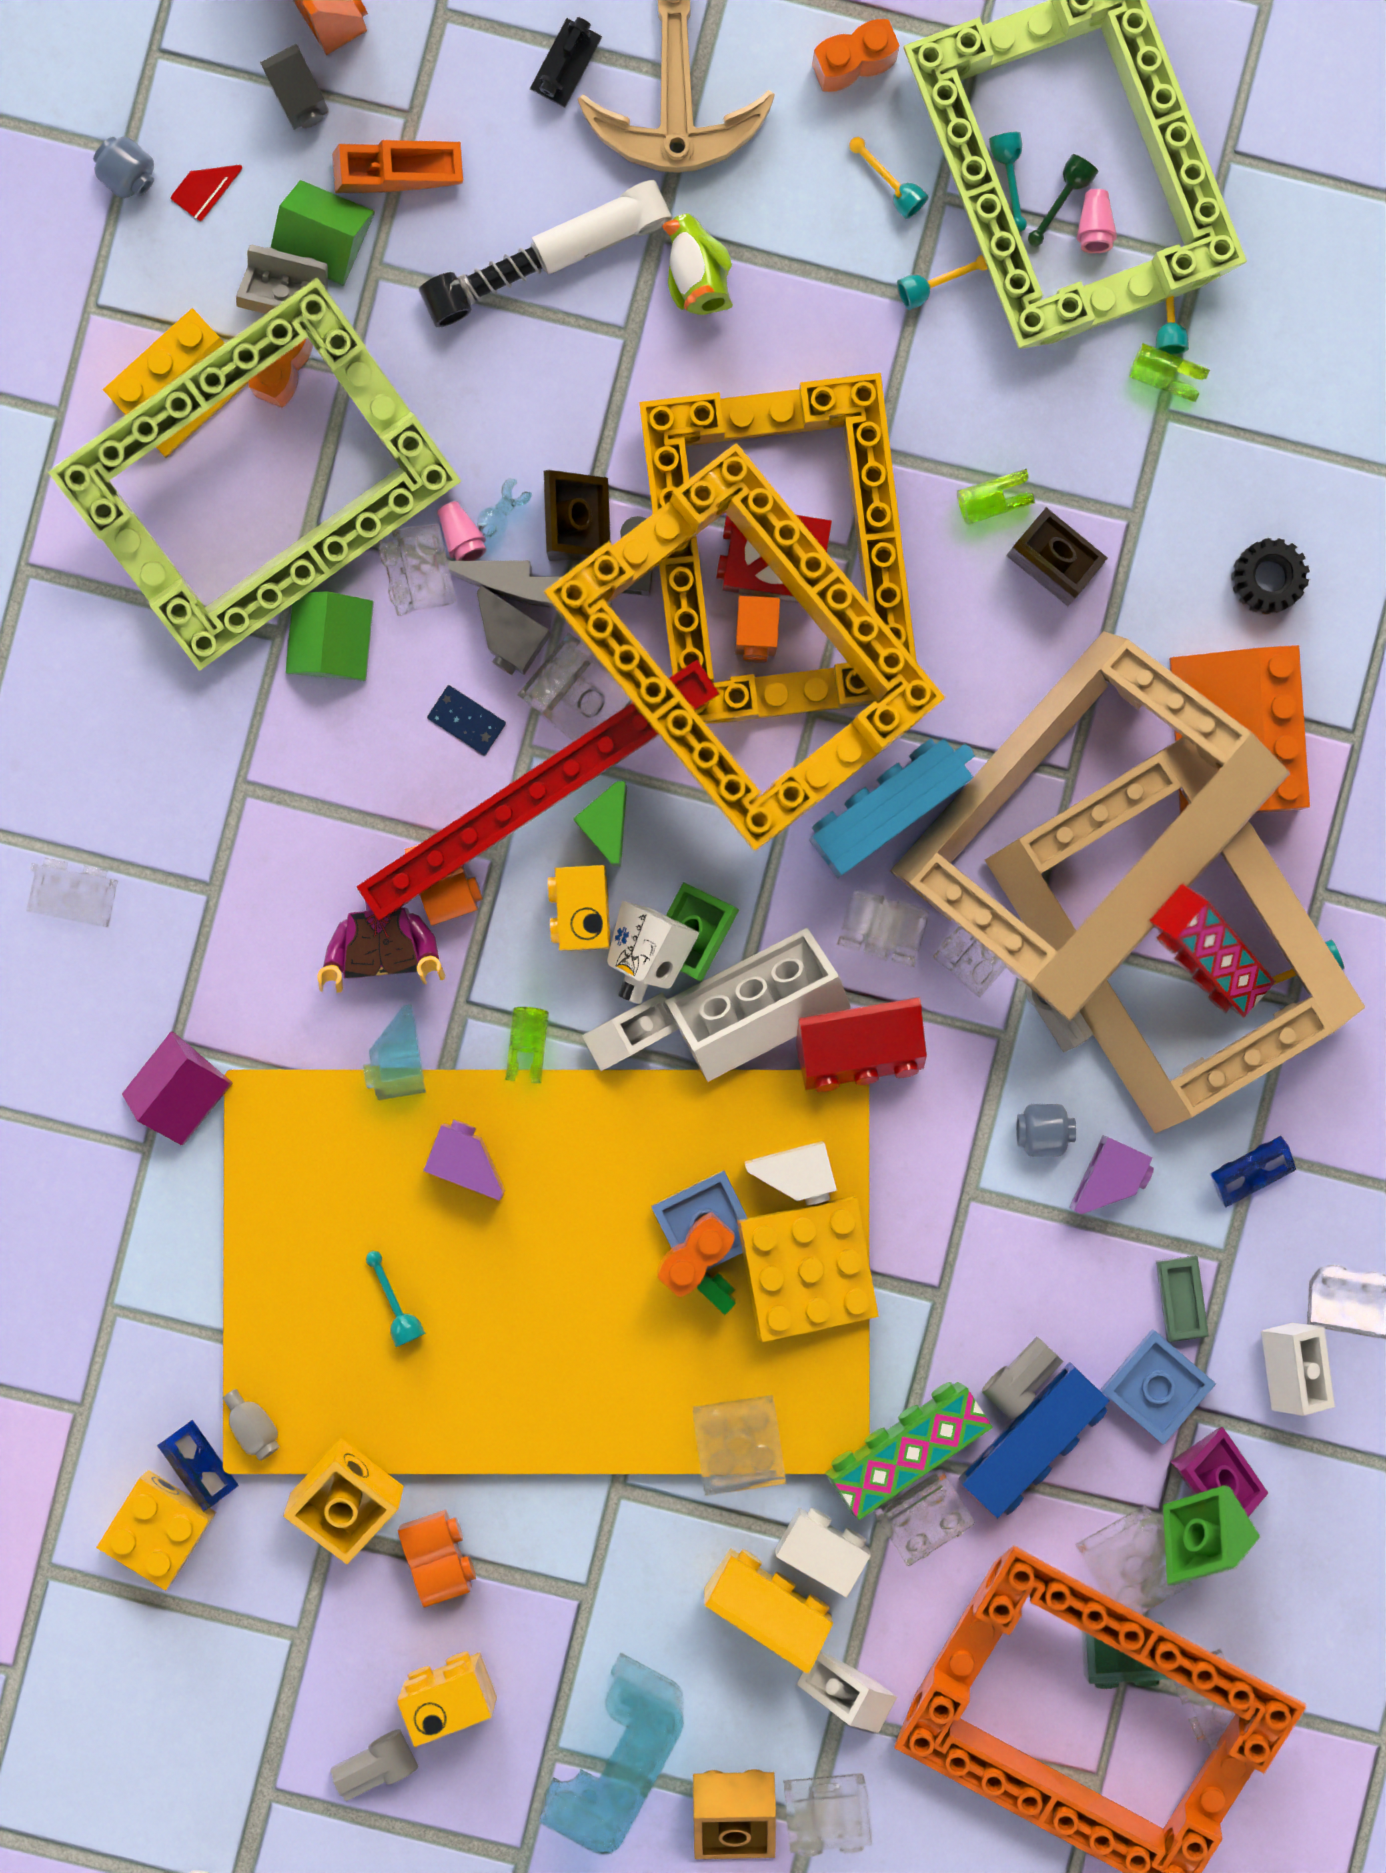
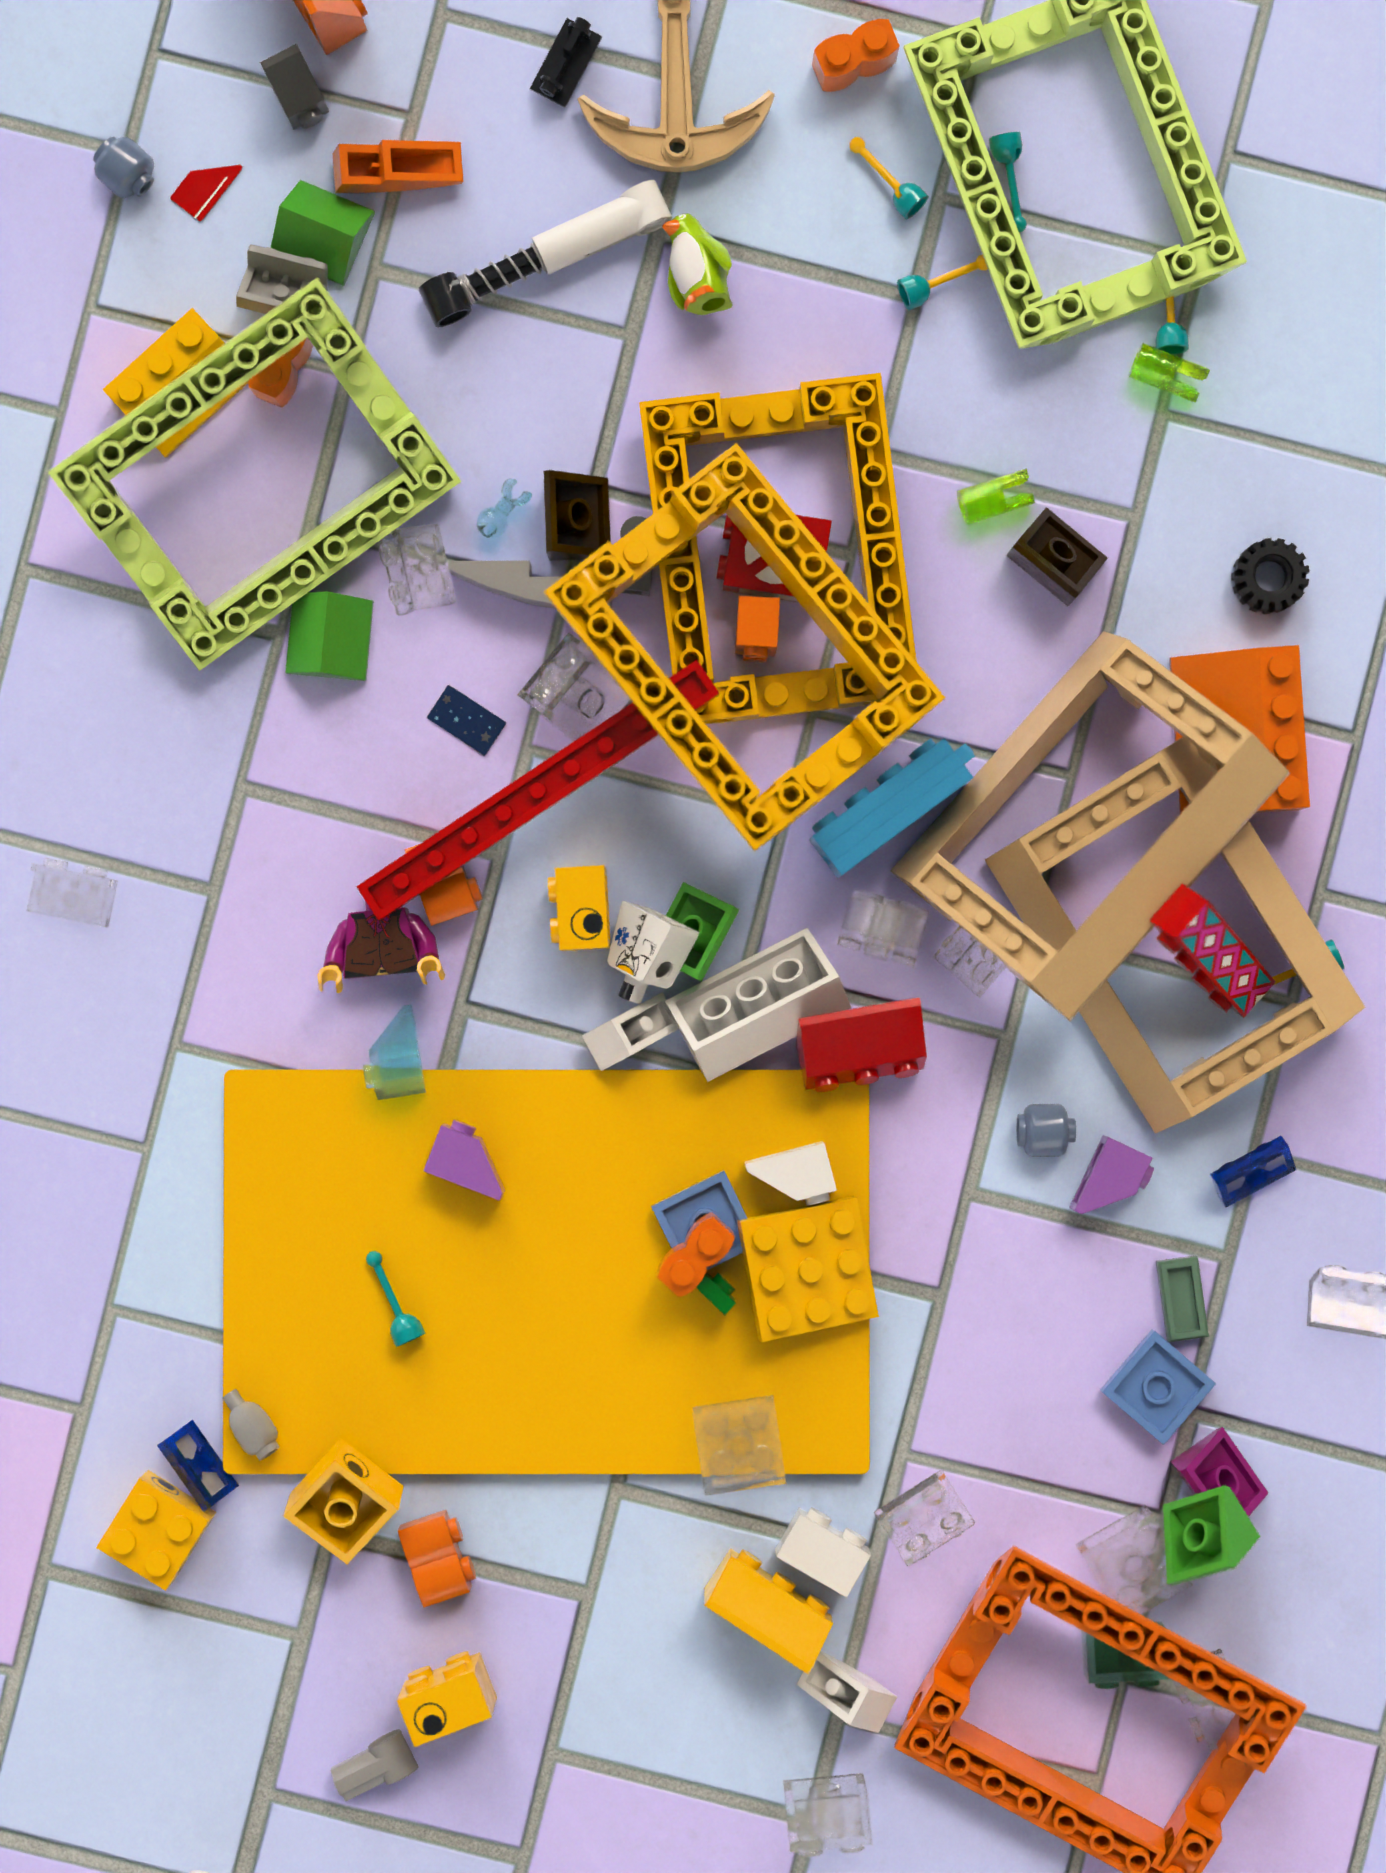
(175, 1090): magenta slope -> none
(460, 533): bright pink cone -> none
(510, 633): flat silver slope -> none
(527, 1036): clear neon green hinge -> none
(604, 1808): clear light blue windscreen -> none
(605, 821): bright green slope -> none
(734, 1815): pearl gold slope -> none
(908, 1449): brick -> none
(1015, 1386): light grey piece -> none
(1034, 1440): blue brick -> none
(1065, 1032): light grey piece -> none
(1077, 175): dark green hinge -> none
(1096, 223): bright pink cone -> none
(1297, 1369): white brick -> none

